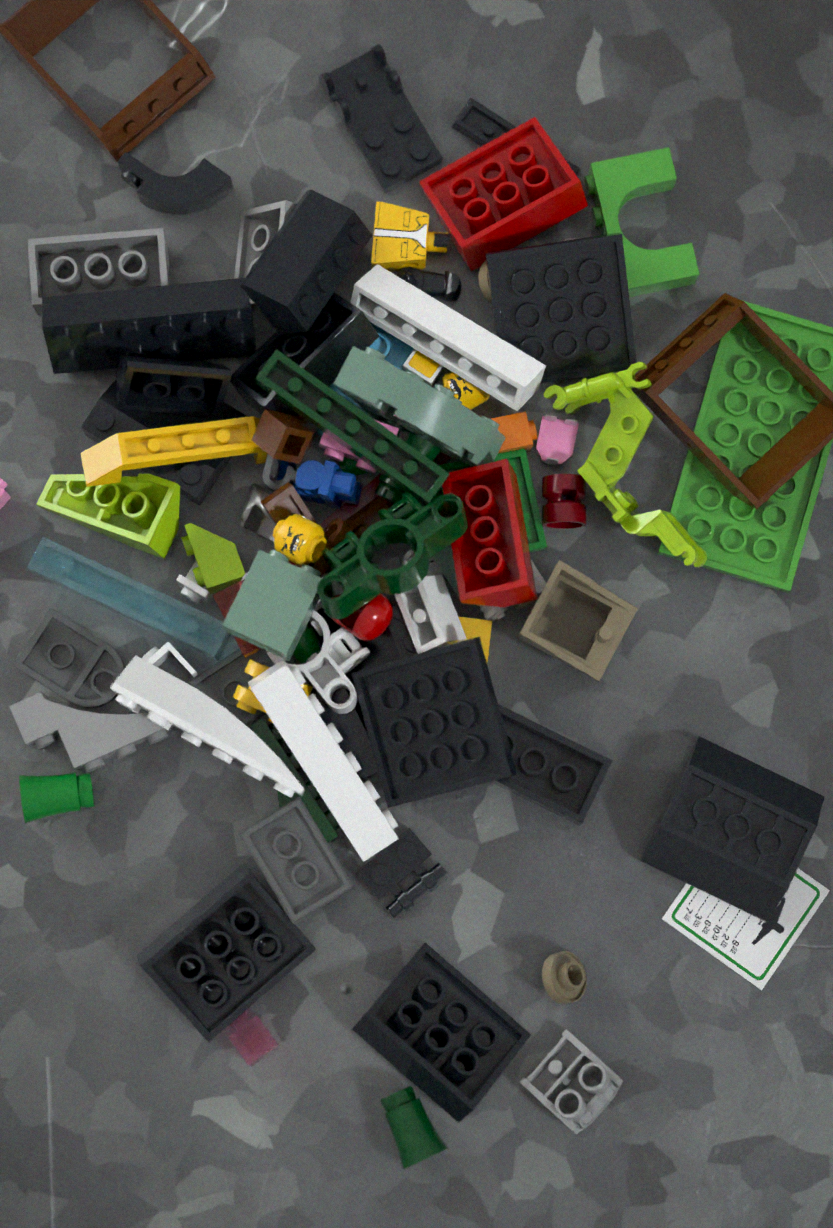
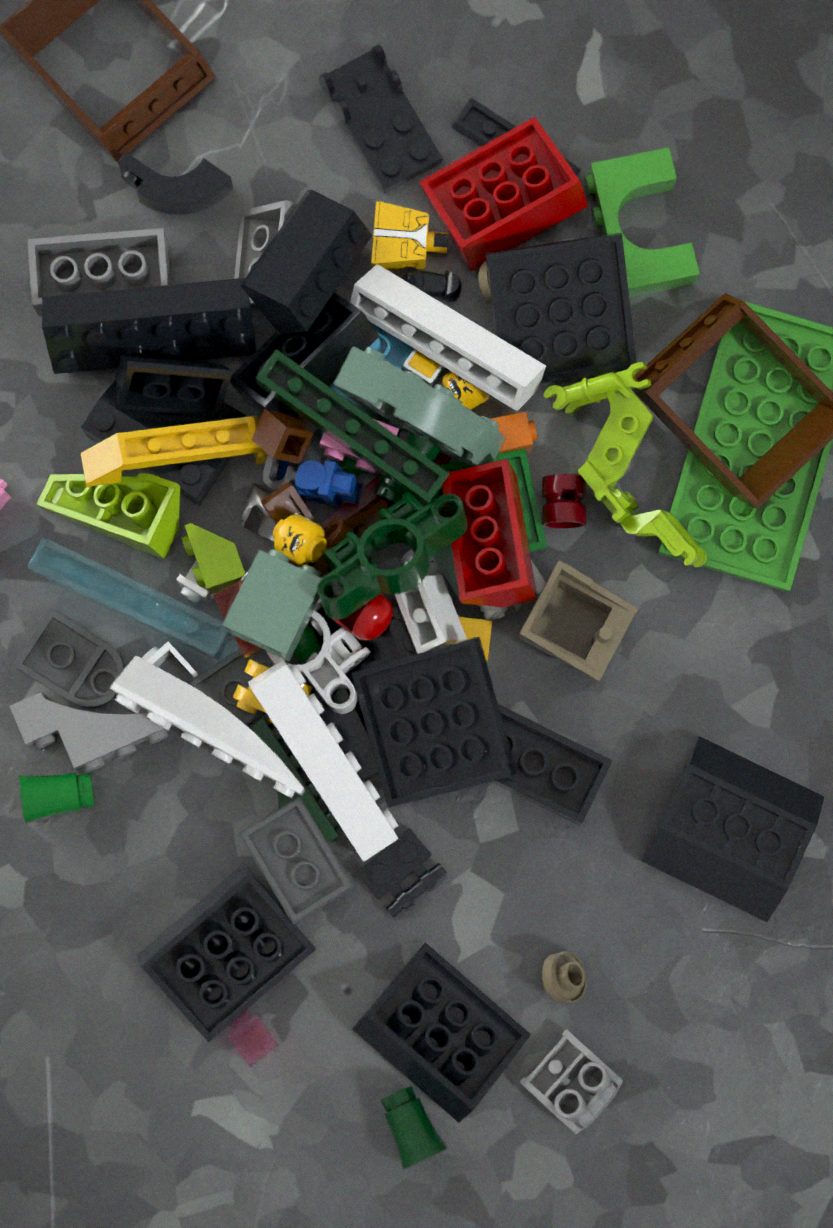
(556, 440): bright pink piece -> none
(741, 940): white sticker -> none

